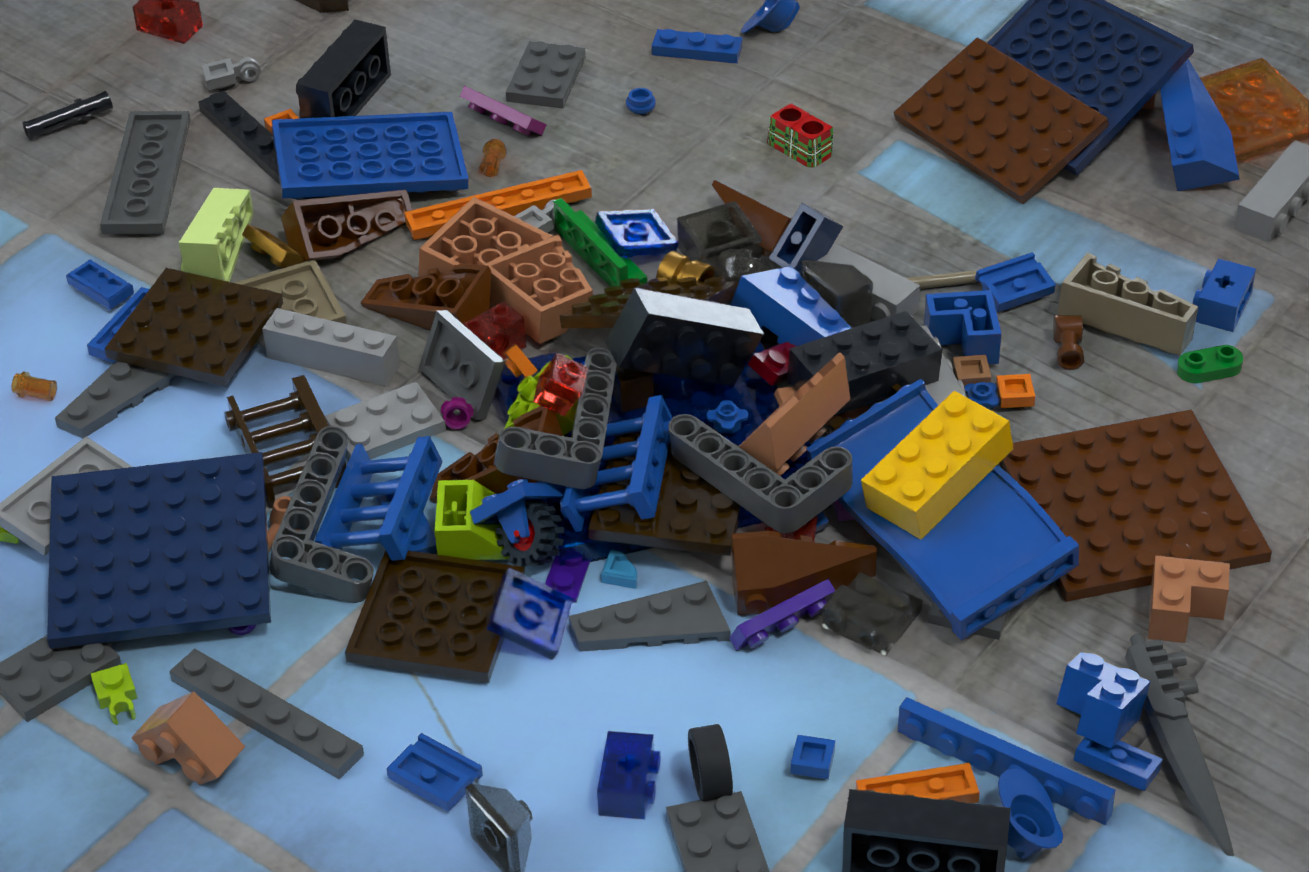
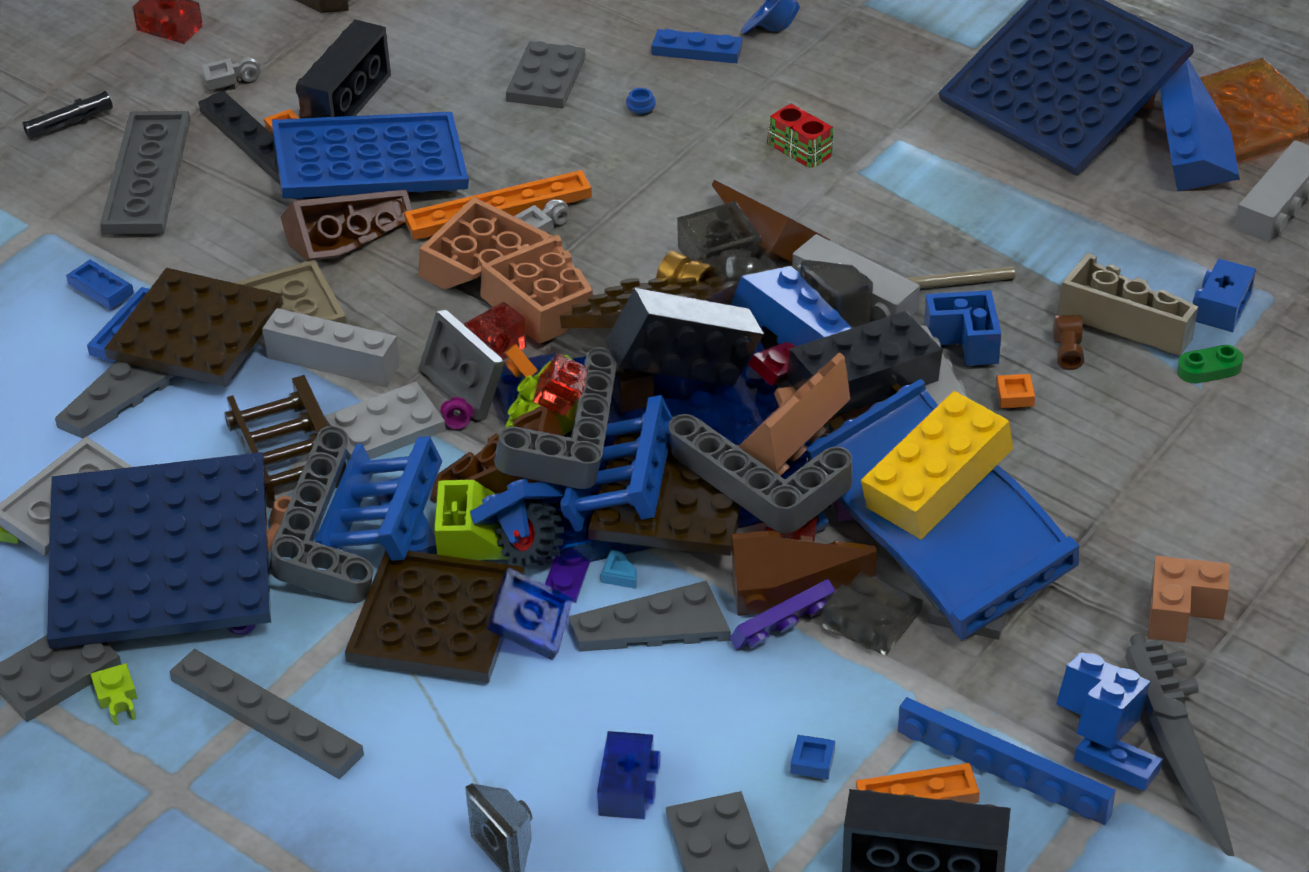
(24, 385): clear orange pin -> none
(191, 735): nougat brick -> none
(215, 234): yellowish green wedge -> none
(267, 243): pearl gold plate -> none
(416, 300): reddish brown wedge -> none
(434, 772): blue plate -> none
(494, 152): clear orange pin -> none
(502, 112): magenta plate -> none
(592, 246): green fence -> none
(636, 232): clear blue plate -> none
(710, 762): black tyre -> none
(727, 417): blue plate -> none
(805, 238): dark blue slope -> none
(971, 369): medium nougat plate -> none
(983, 394): blue plate -> none
(1001, 120): reddish brown plate -> none
(1016, 281): blue plate -> none
(1031, 814): blue piece -> none
(1137, 496): reddish brown plate -> none

